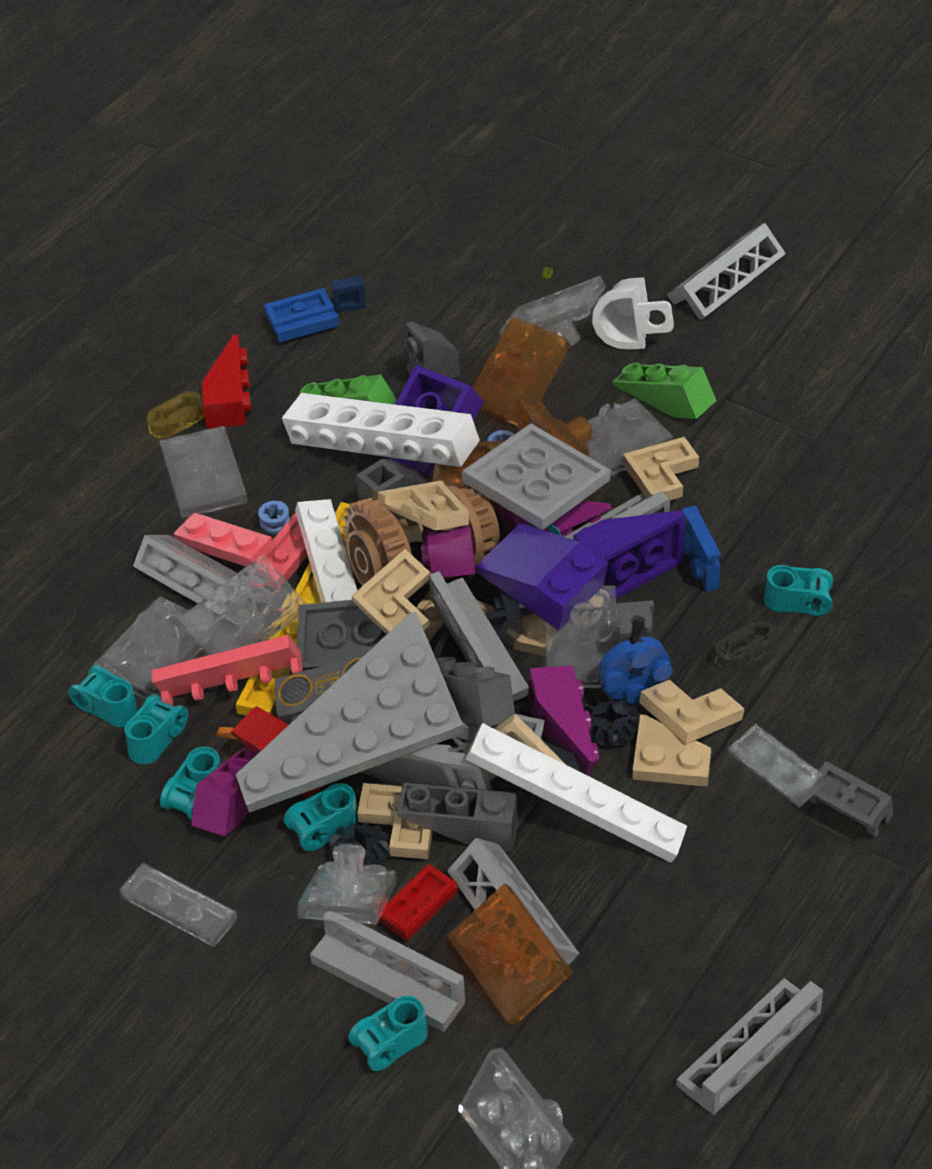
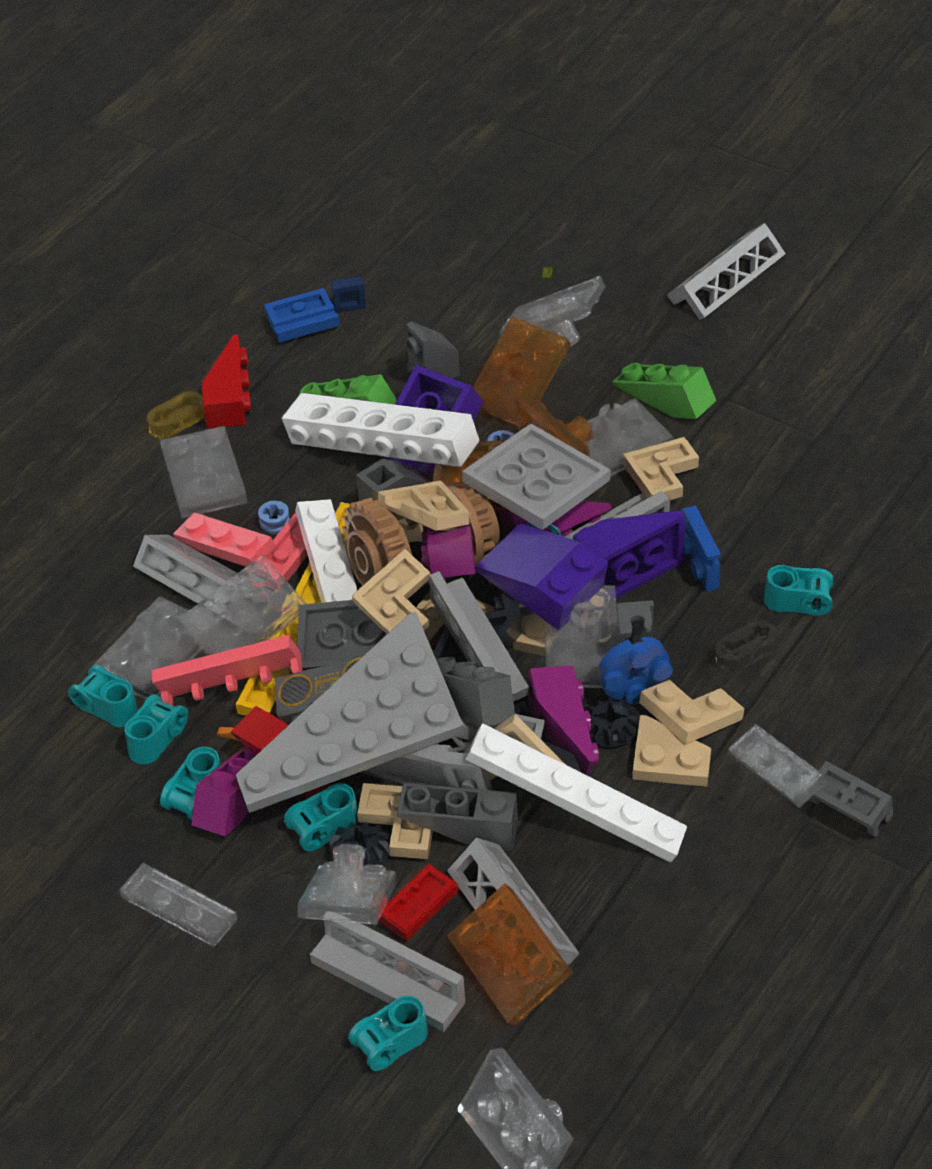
(624, 315): white container -> none
(752, 1052): light grey fence -> none

